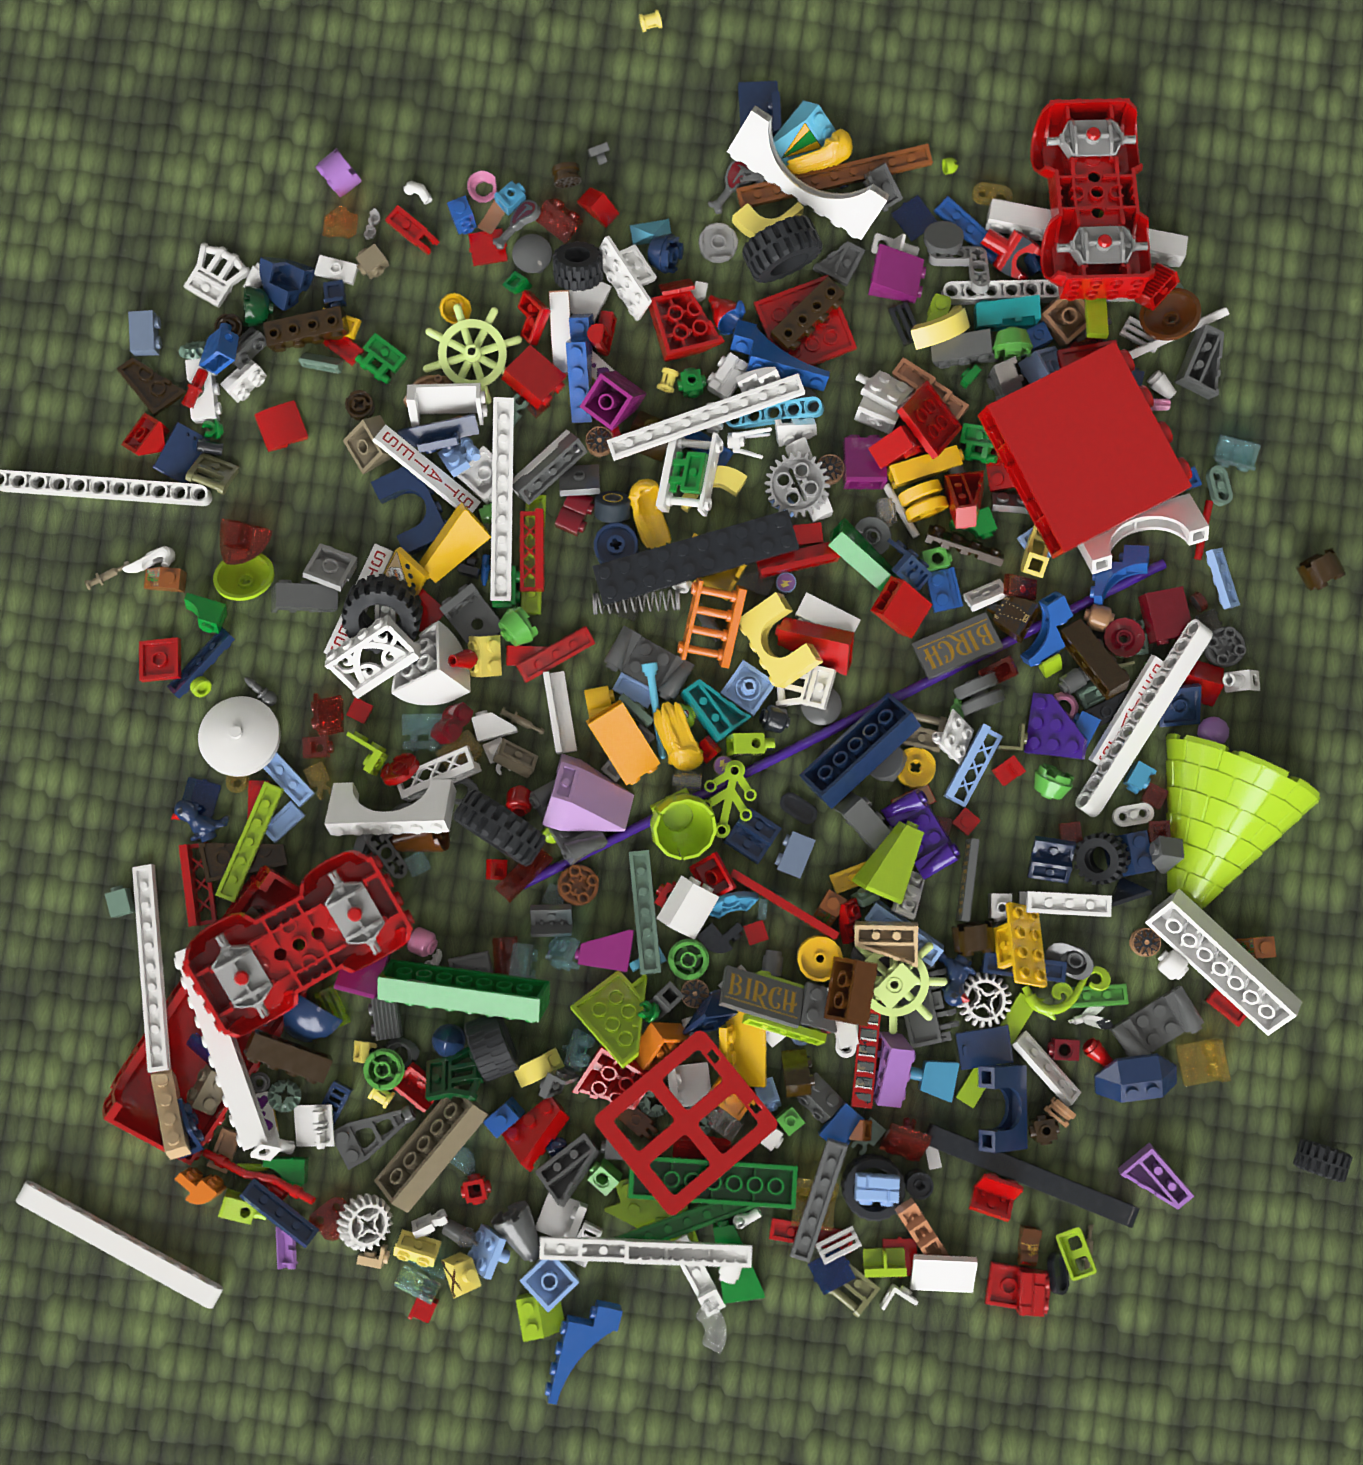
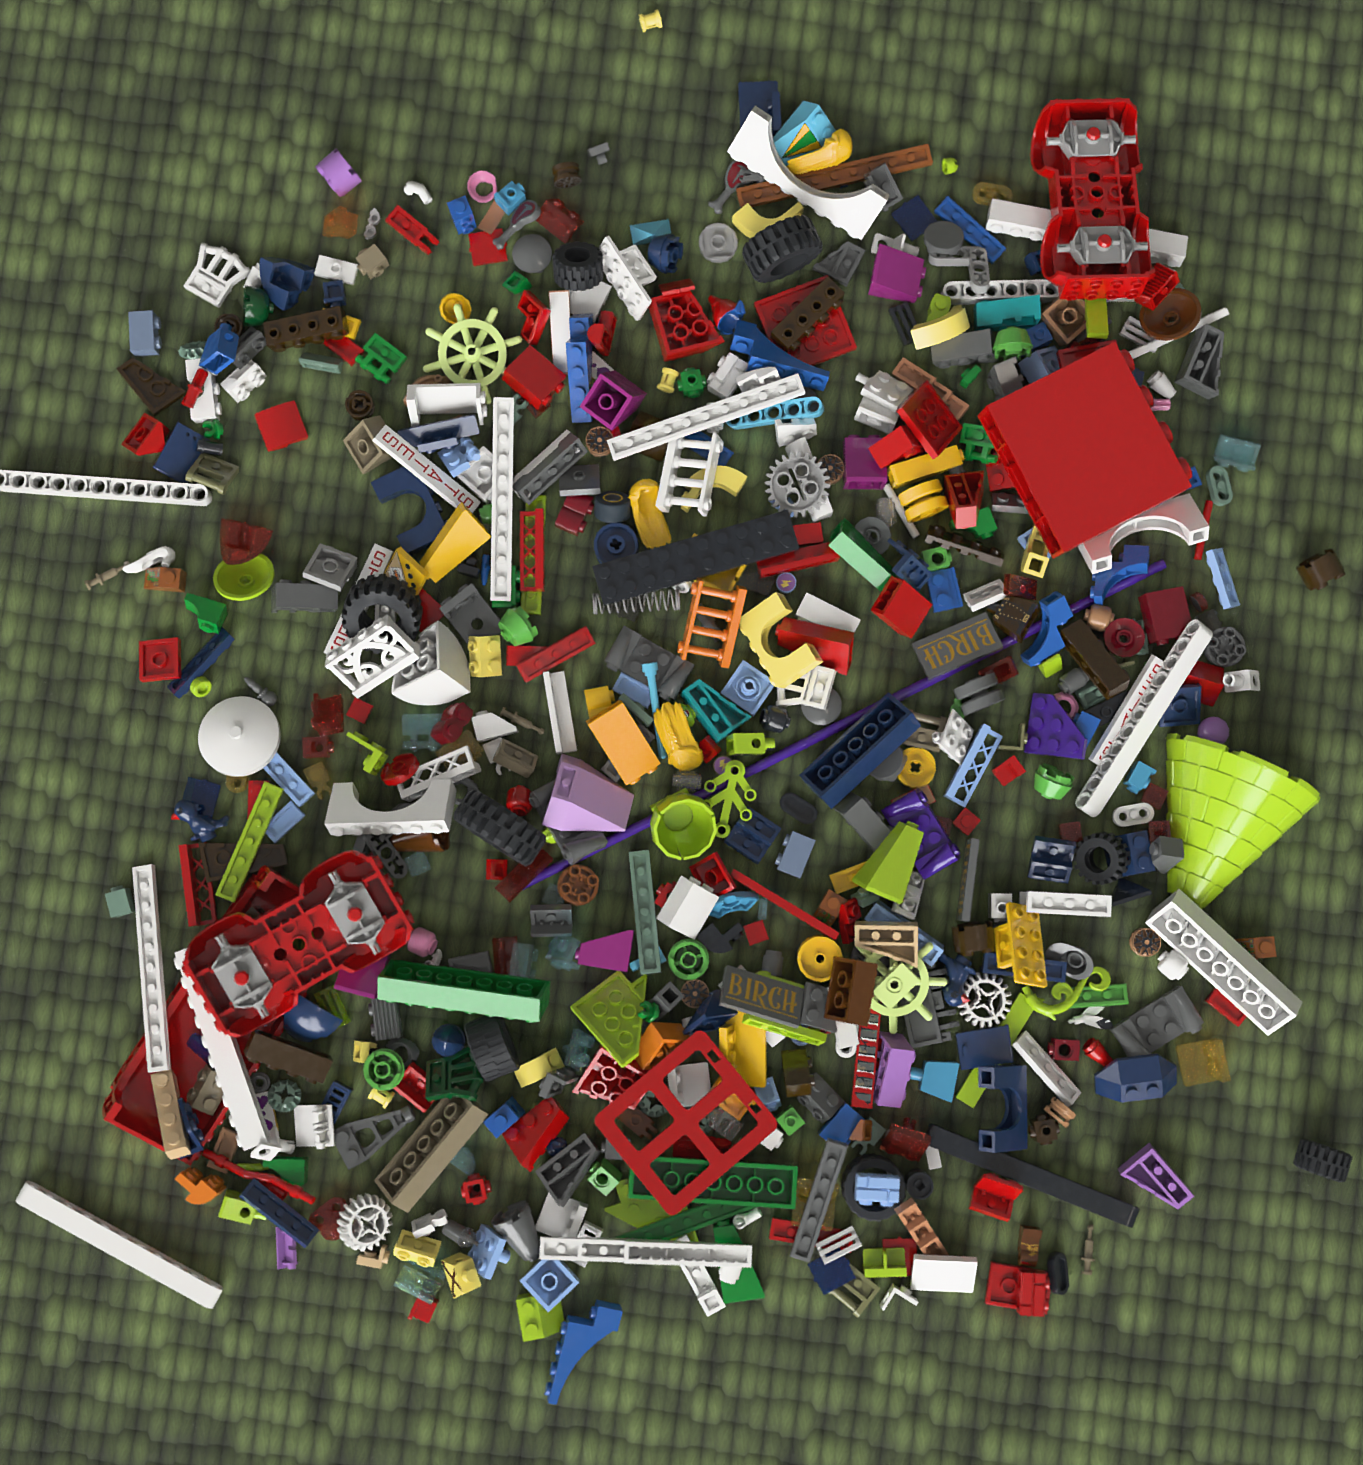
(463, 659): red cone -> none
(598, 206): red slope -> none
(693, 473): green plate -> none
(700, 290): white piece -> none
(714, 1326): clear tile -> none
(737, 440): white plant -> none
(1009, 251): red connector -> none
(1071, 1255): lime piece -> none

